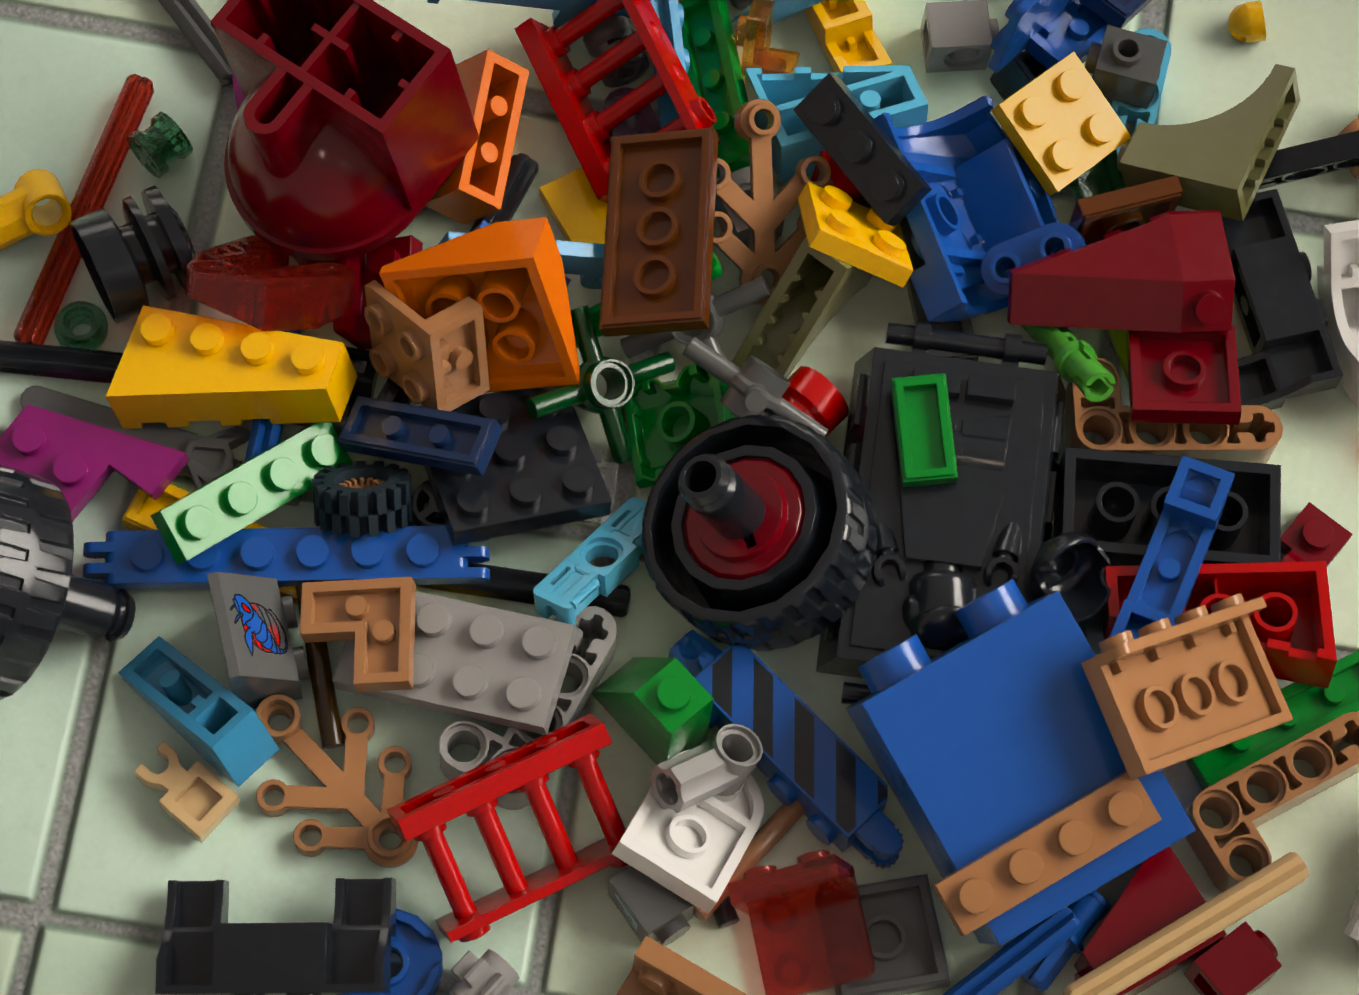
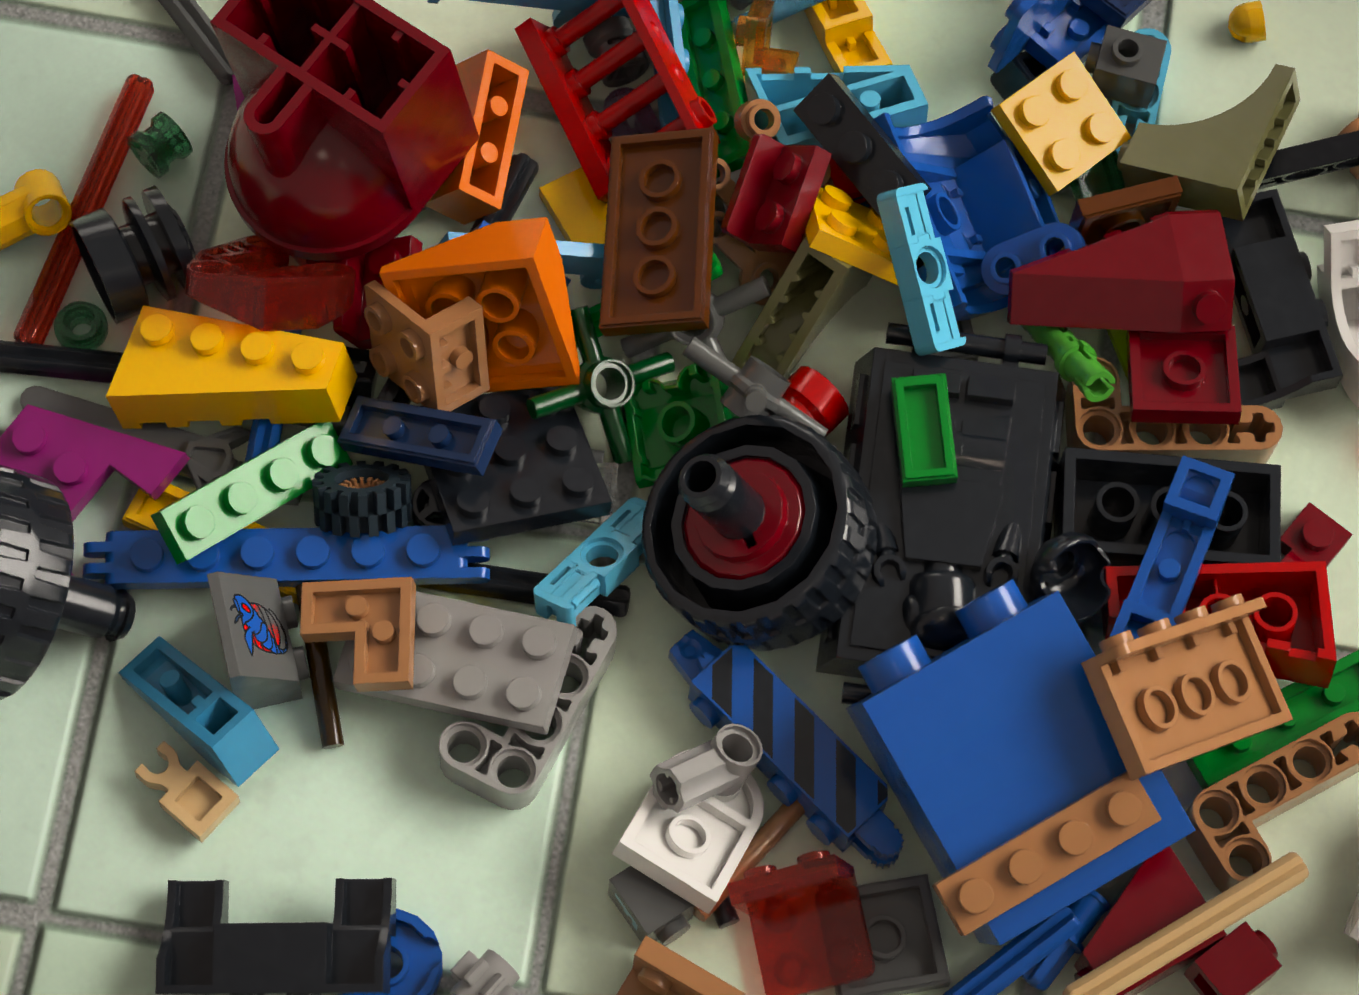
(341, 789): medium nougat plant -> none
(477, 794): red fence -> none
(657, 705): green slope -> none
(775, 194): none -> dark red bracket
(927, 302): none -> medium azure piece
(957, 35): light grey brick -> none

